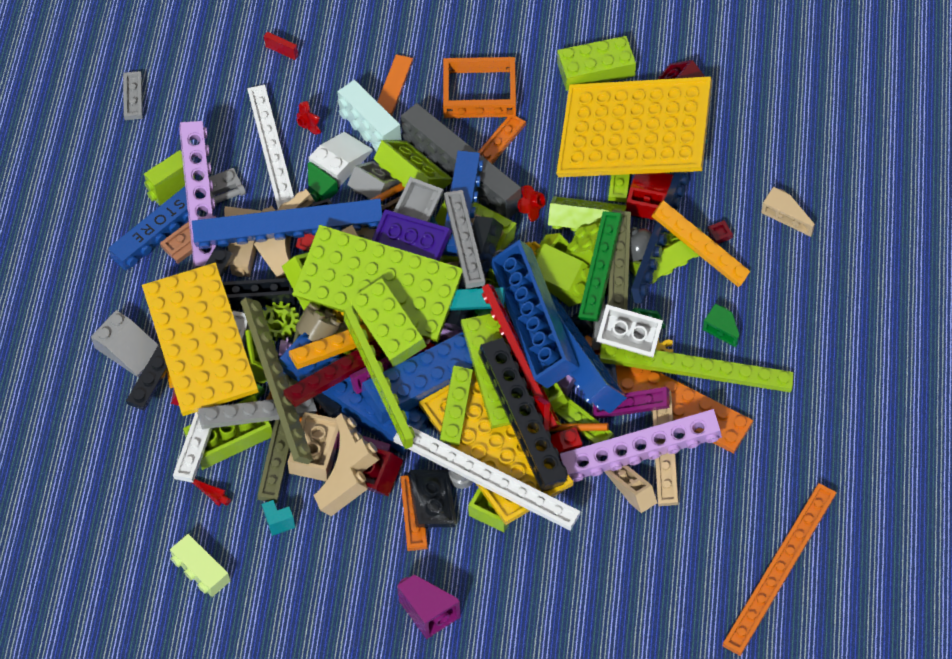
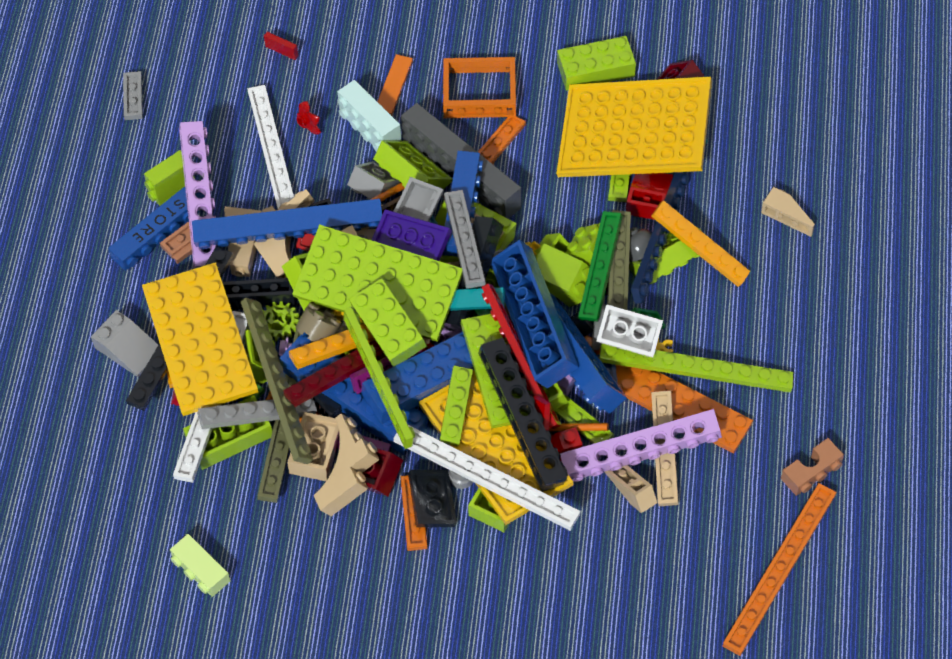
(215, 494): red piece -> none
(223, 182): light grey plate -> none
(278, 520): teal piece -> none
(320, 184): green slope -> none
(339, 156): white slope -> none
(427, 605): magenta slope -> none
(531, 202): red plate -> none
(577, 212): lime slope -> none
(638, 402): magenta plate -> none
(720, 232): dark red plate -> none
(722, 325): green slope -> none
(801, 478): none -> nougat arch

